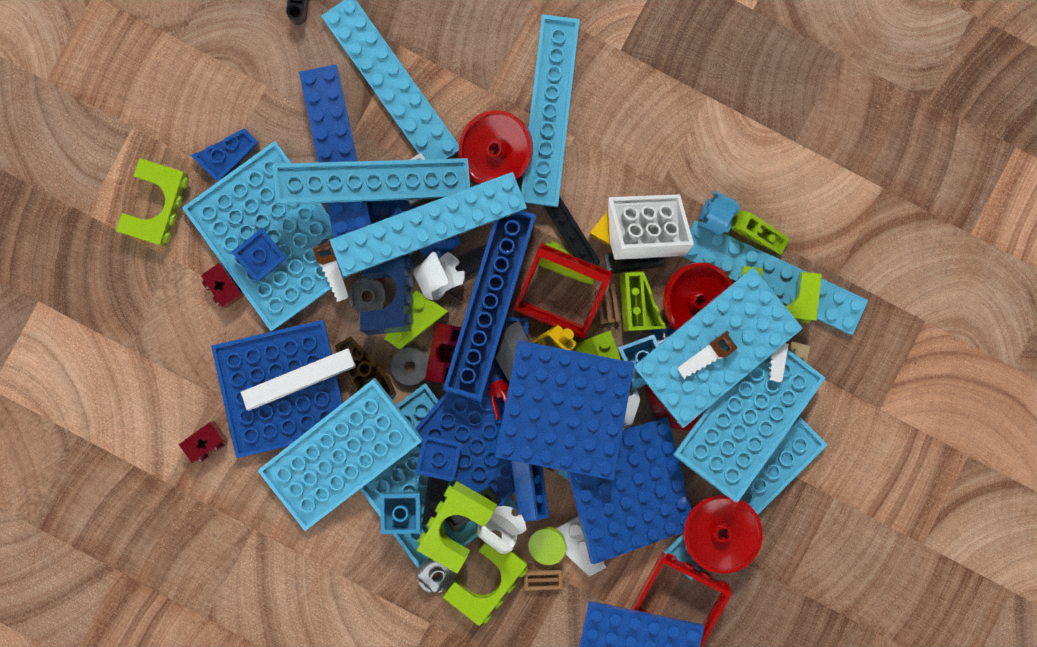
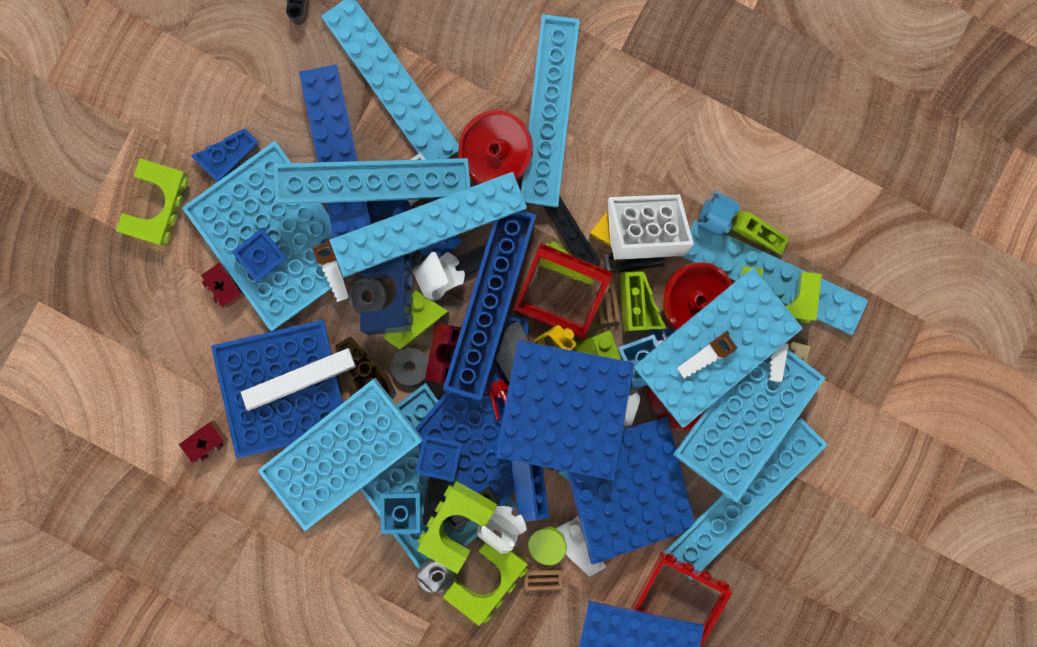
(722, 534): red dish -> none

